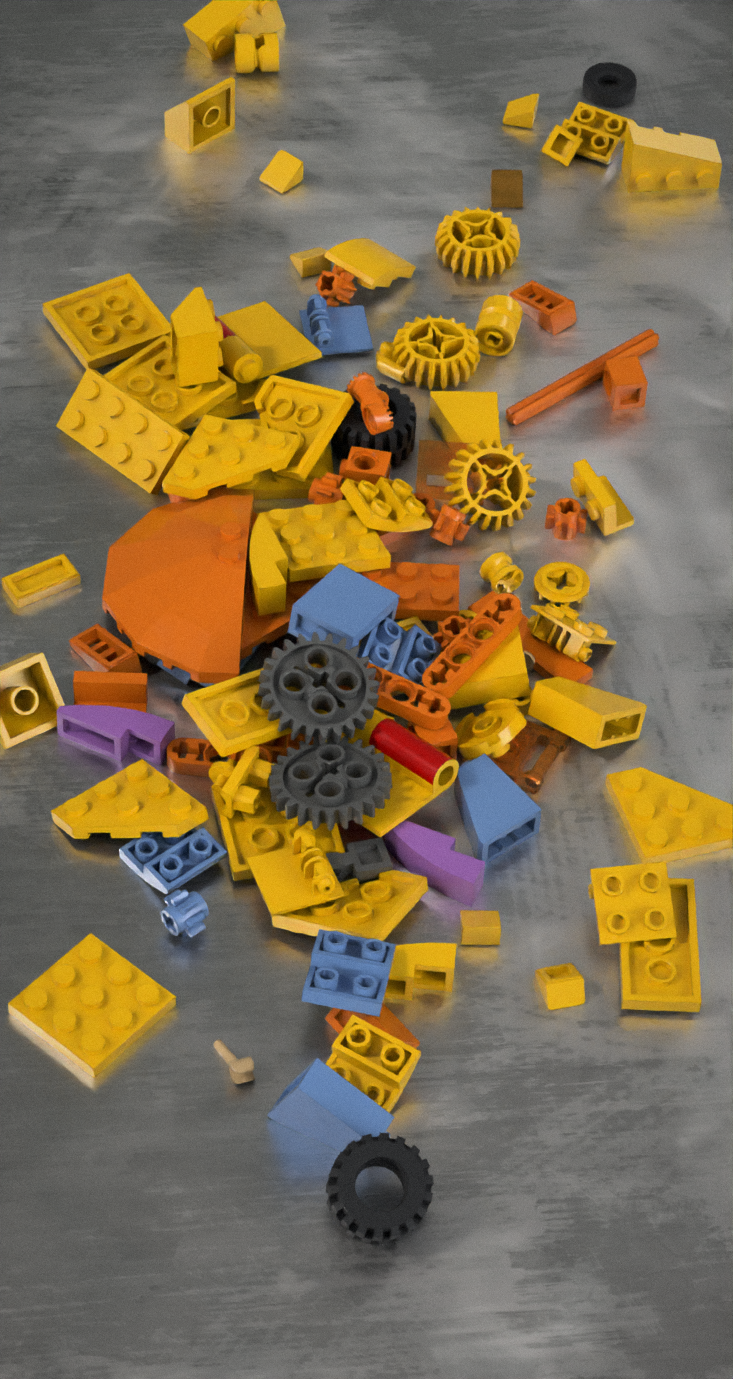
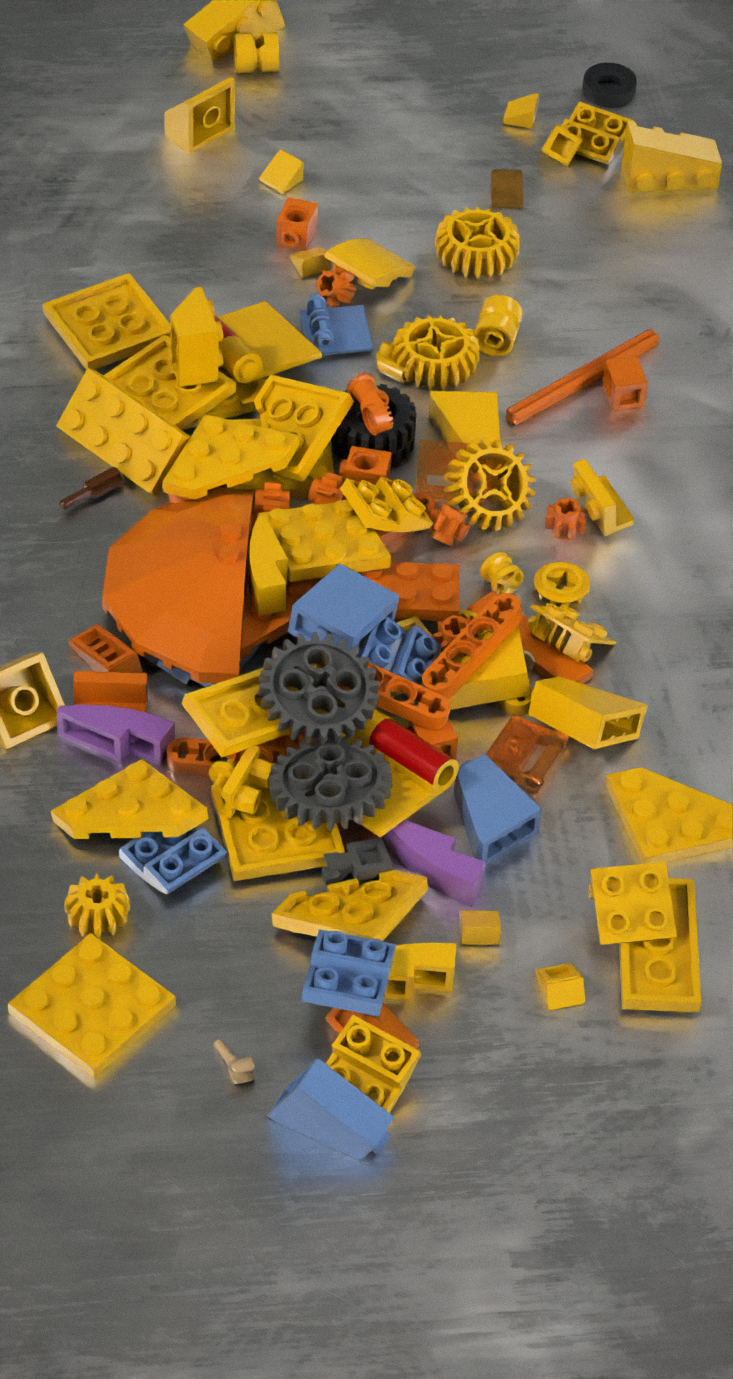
(40, 580): yellow tile -> none
(95, 487): none -> reddish brown axle
(97, 905): none -> yellow gear
(184, 913): medium blue gear -> none
(271, 498): none -> orange gear
(295, 875): yellow hinge -> none
(297, 223): none -> orange brick
(398, 1158): black tyre -> none
(489, 730): yellow plate -> none
(547, 308): orange slope -> none

